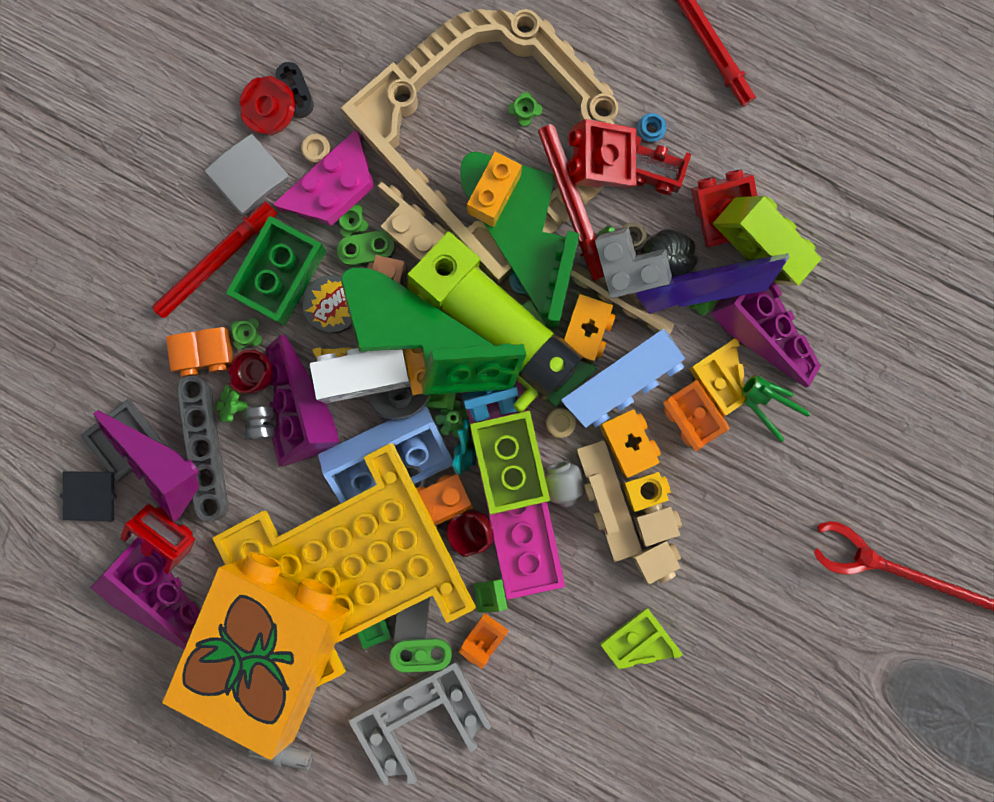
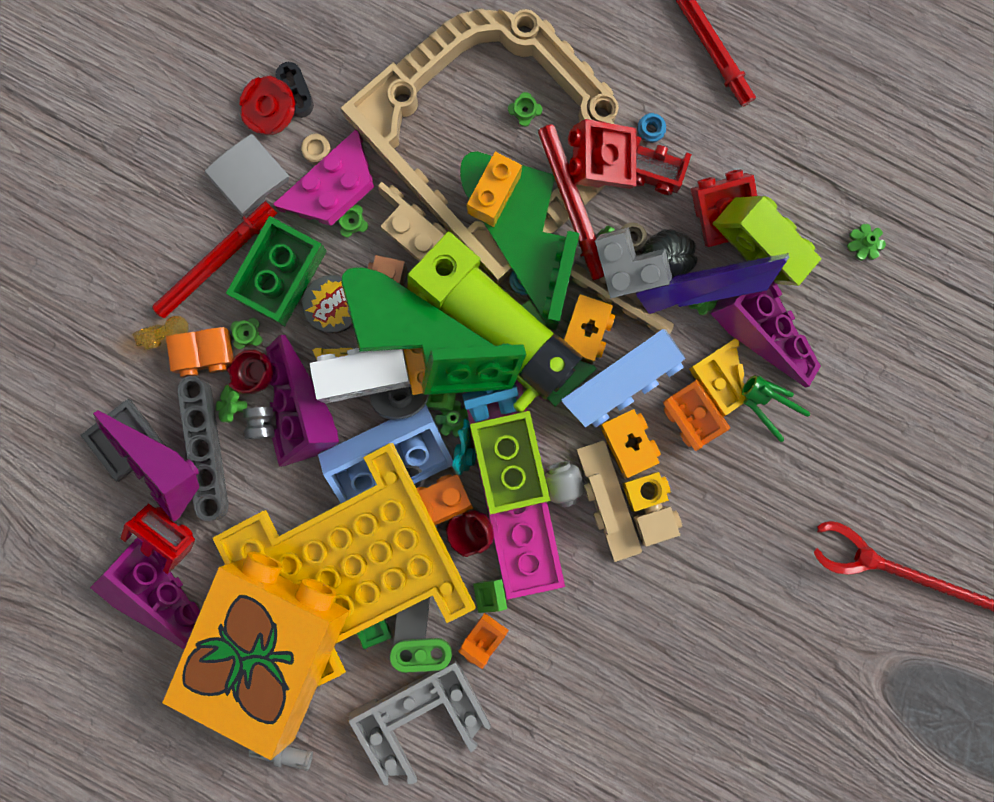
(88, 496): black piece -> none
(151, 336): none -> clear yellow plate
(365, 248): bright green plate -> none
(560, 423): tan tile -> none
(639, 642): lime wing -> none
(658, 562): tan brick -> none
(866, 242): none -> bright green plant

